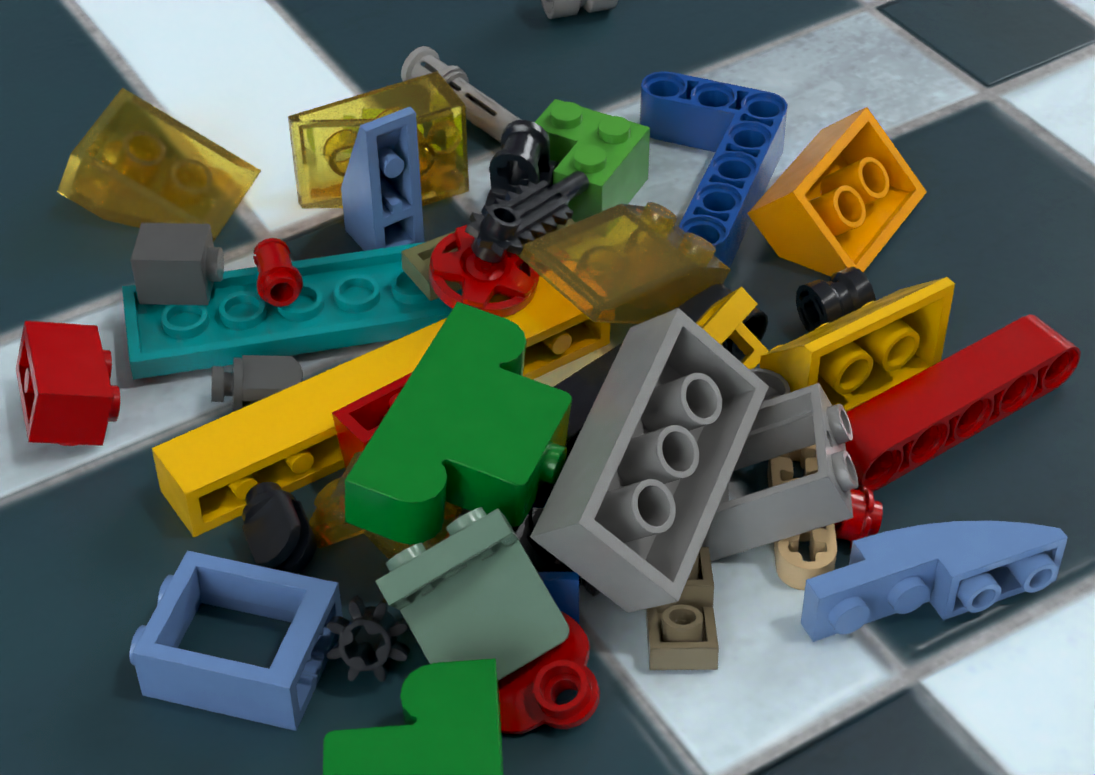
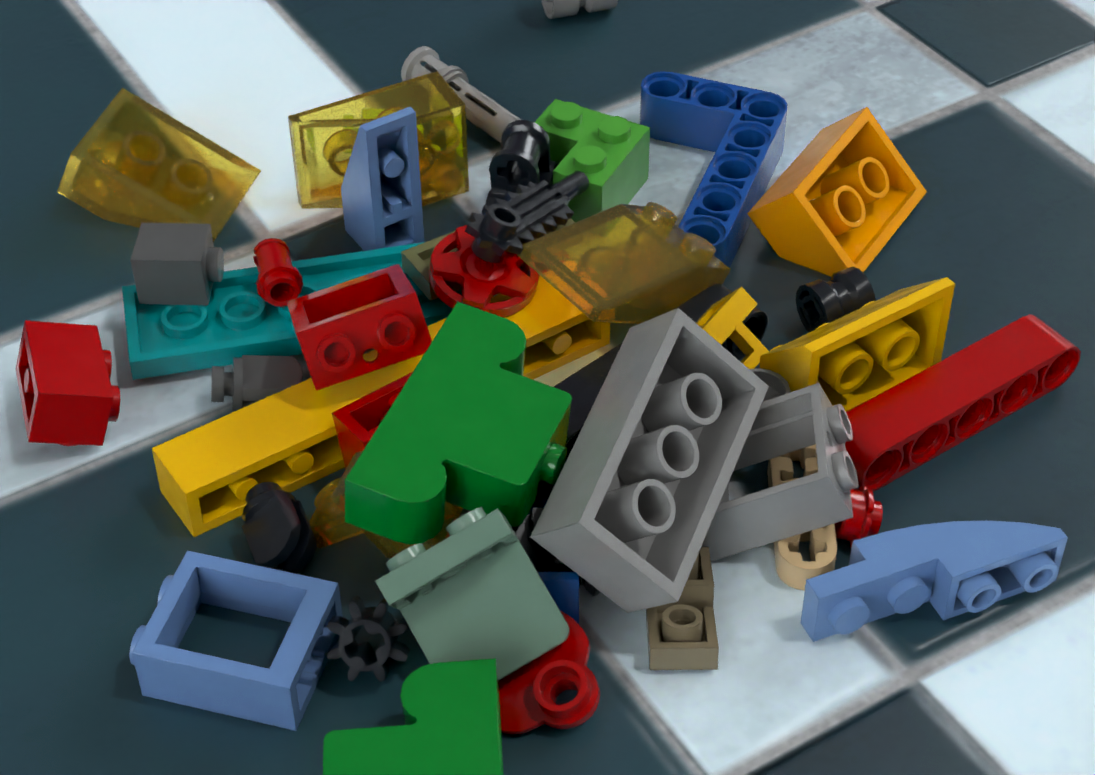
(355, 316): none -> red window

